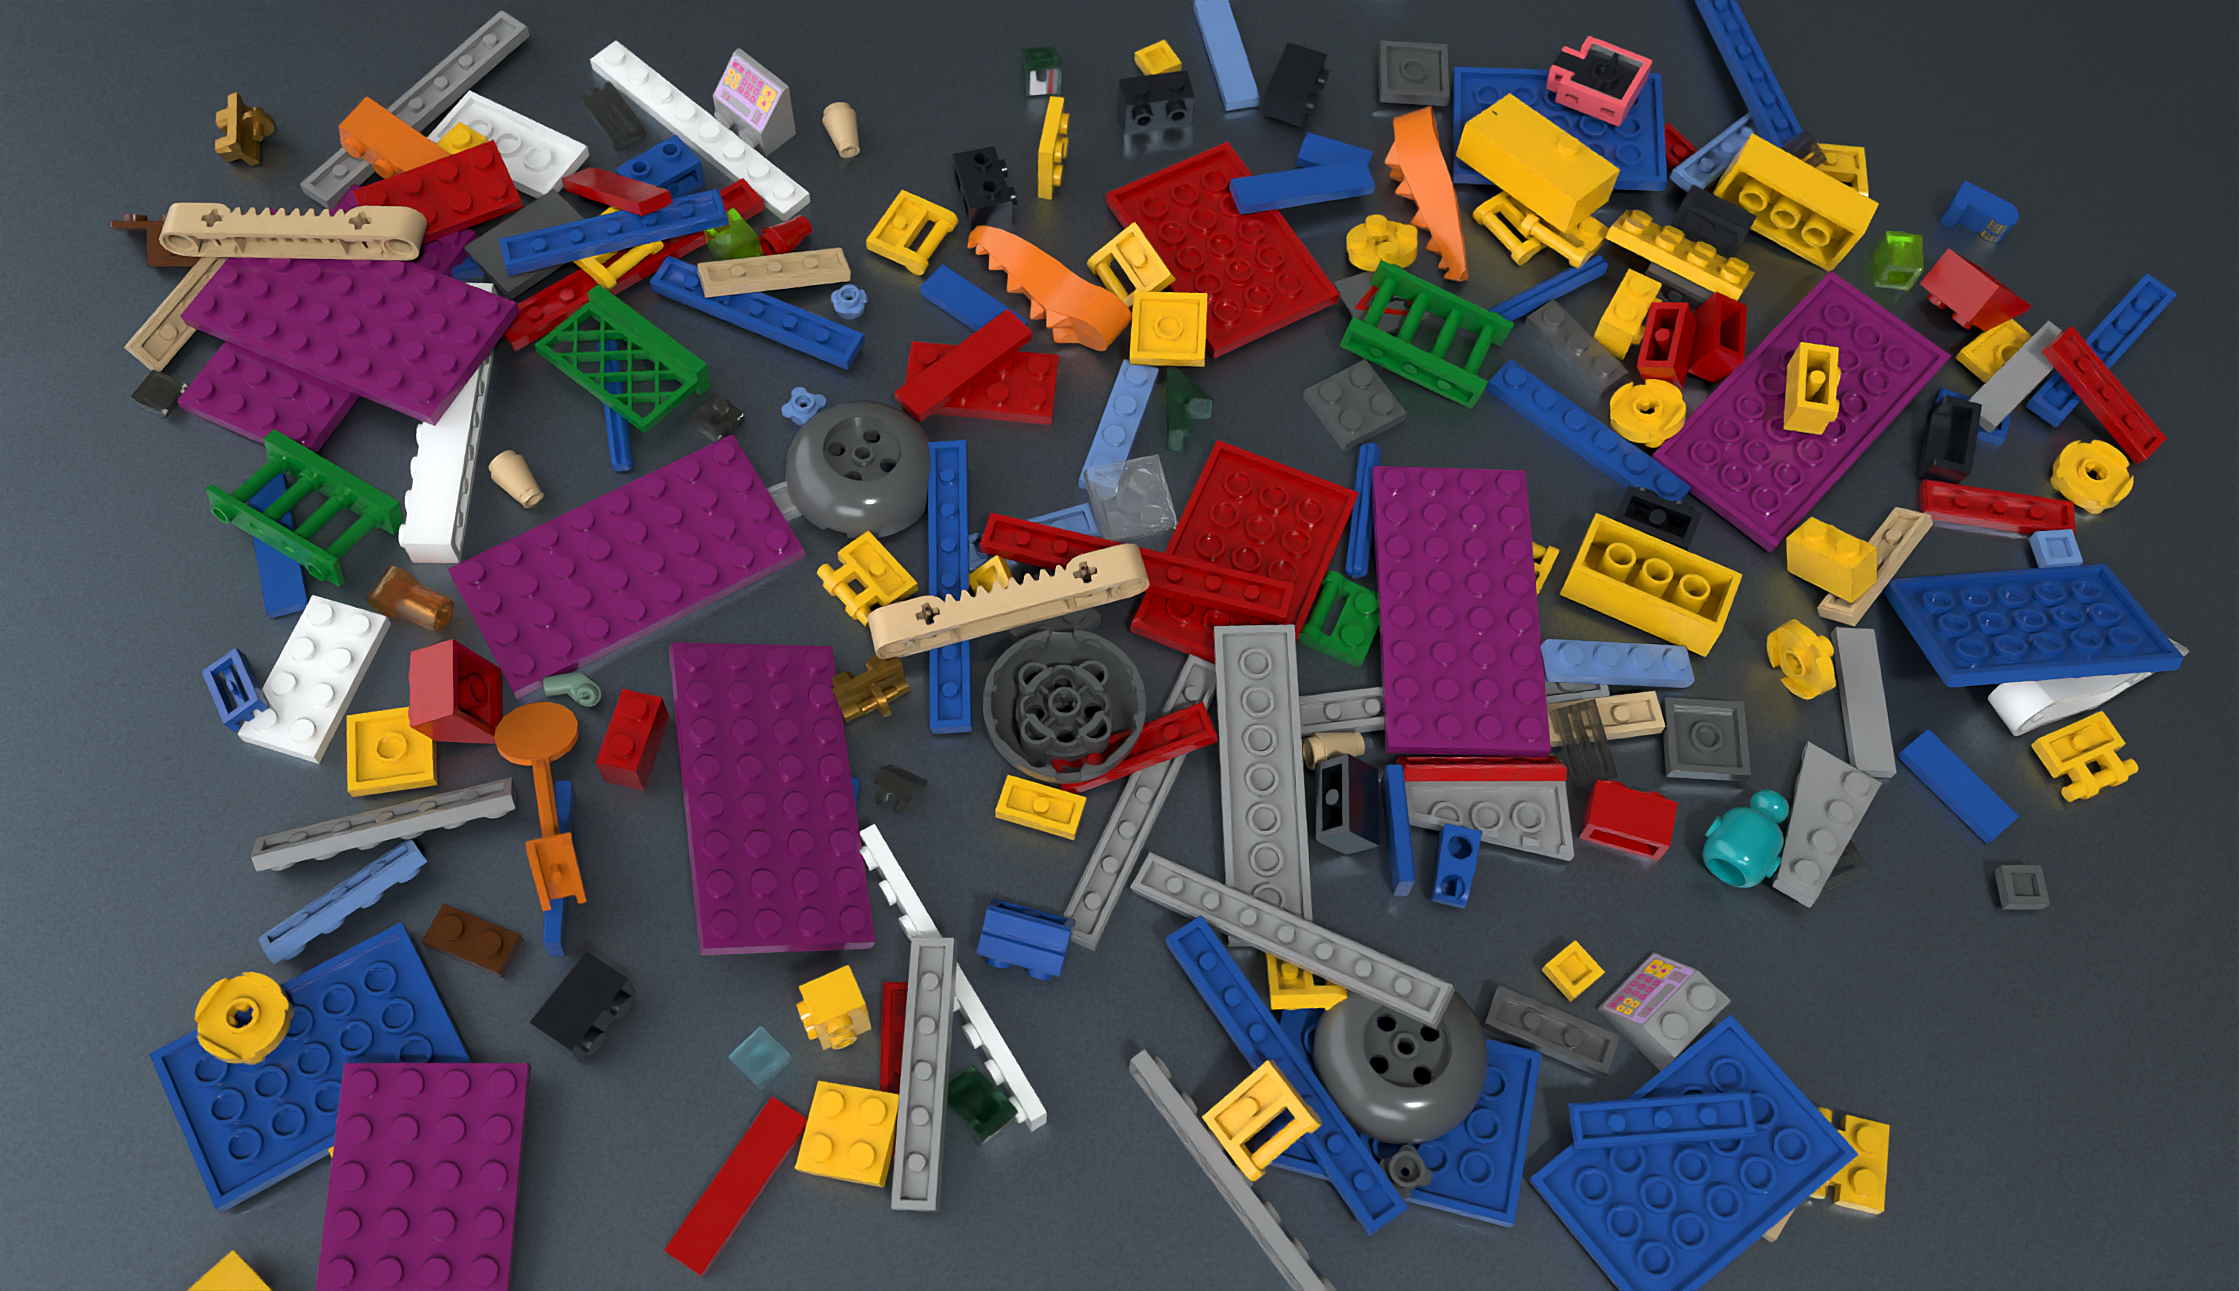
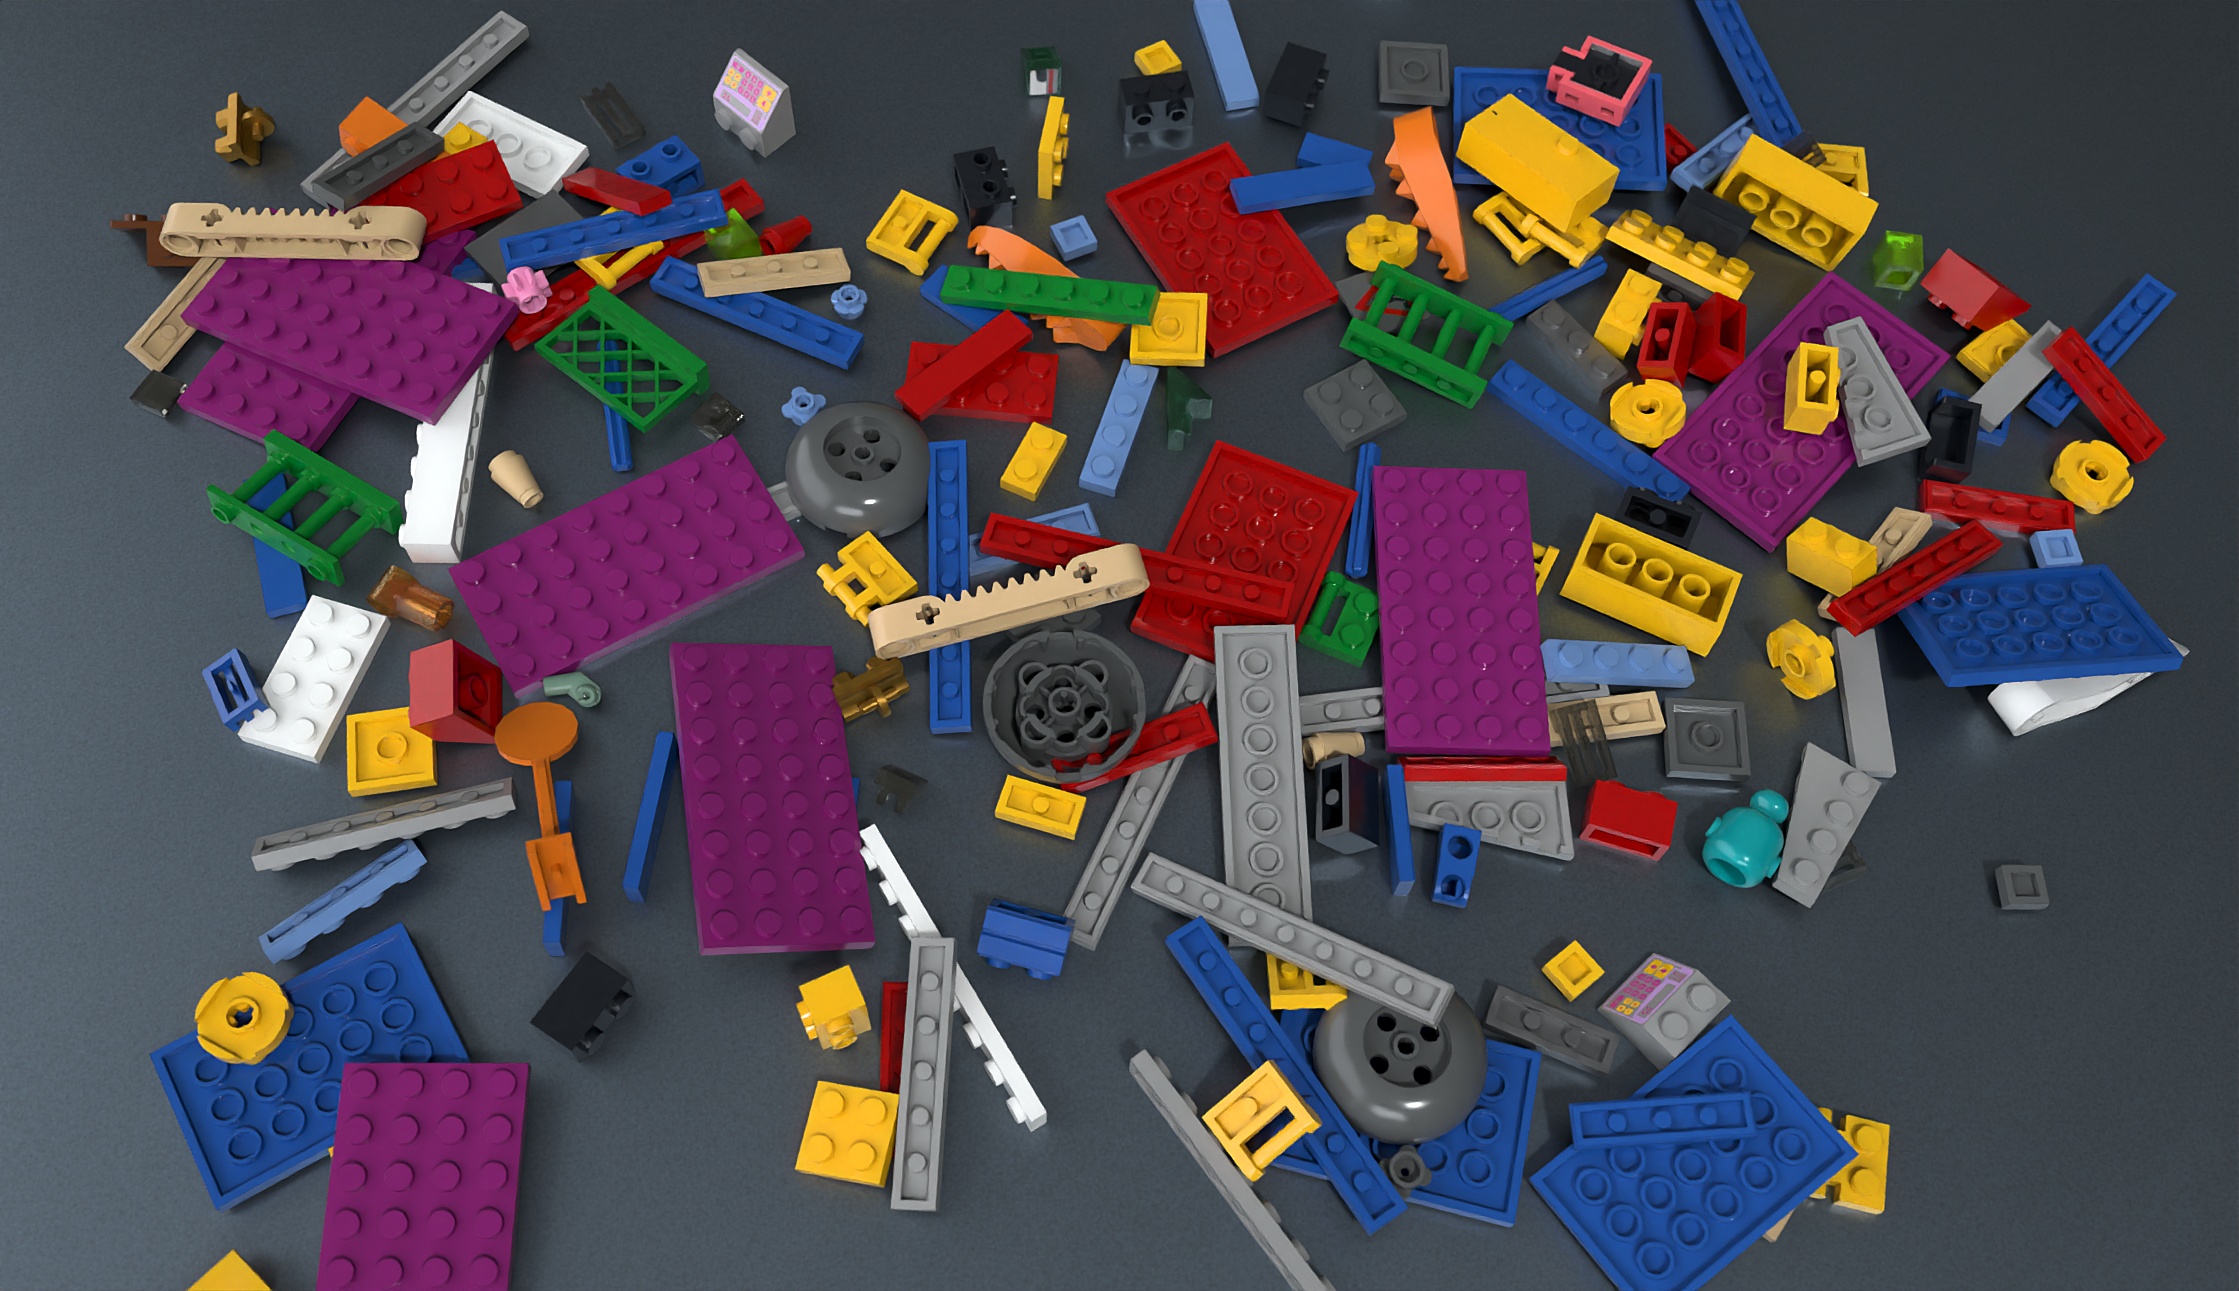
(378, 166): none -> dark grey plate
(472, 940): reddish brown plate -> none
(527, 289): none -> bright pink gear
(632, 739): red brick -> none
(651, 817): none -> blue tile
(700, 130): white plate -> none
(736, 1187): red tile -> none
(760, 1058): clear light blue plate -> none
(842, 128): tan cone -> none
(979, 1105): clear green slope -> none
(992, 571): yellow plate -> none
(1033, 461): none -> yellow plate
(1051, 295): none -> green plate
(1073, 238): none -> medium blue plate
(1130, 499): clear plate -> none
(1138, 261): yellow plate -> none
(1872, 398): none -> light grey wing
(1914, 577): none -> red tile
(1958, 786): blue tile -> none
(1980, 212): blue leg -> none
(2080, 744): yellow plate -> none

